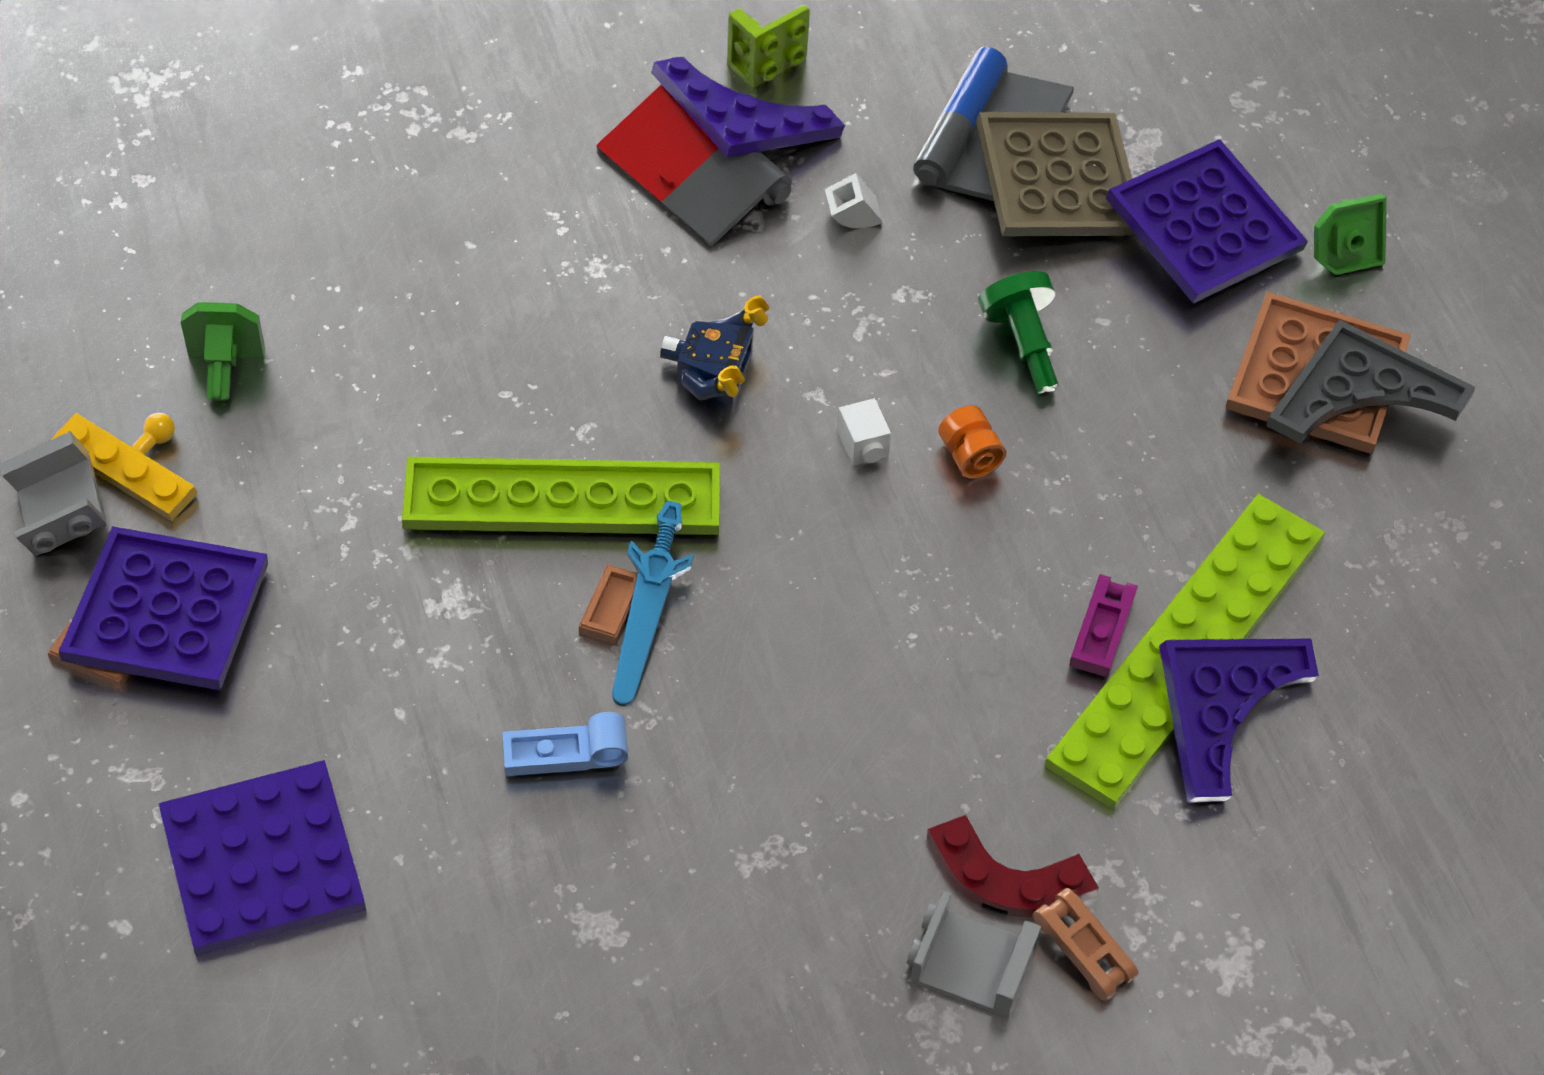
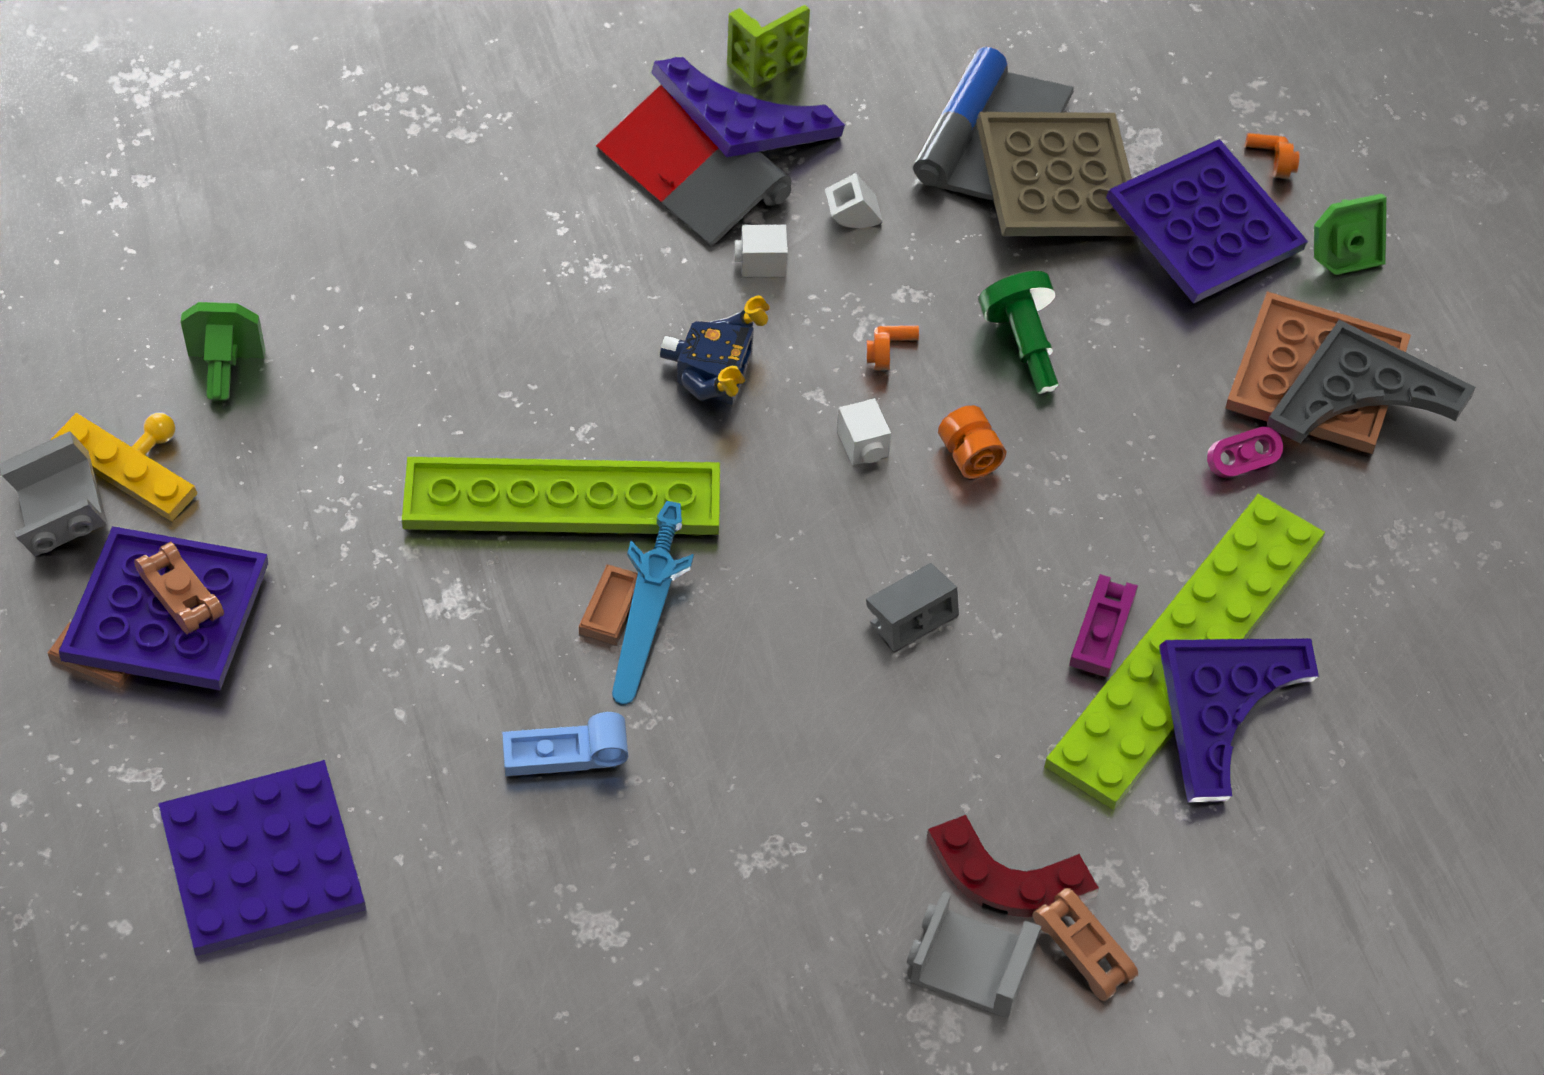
(178, 588): none -> nougat plate
(762, 250): none -> white brick
(879, 349): none -> orange plate
(913, 606): none -> dark grey hinge
(1242, 452): none -> dark pink plate
(1285, 159): none -> orange plate

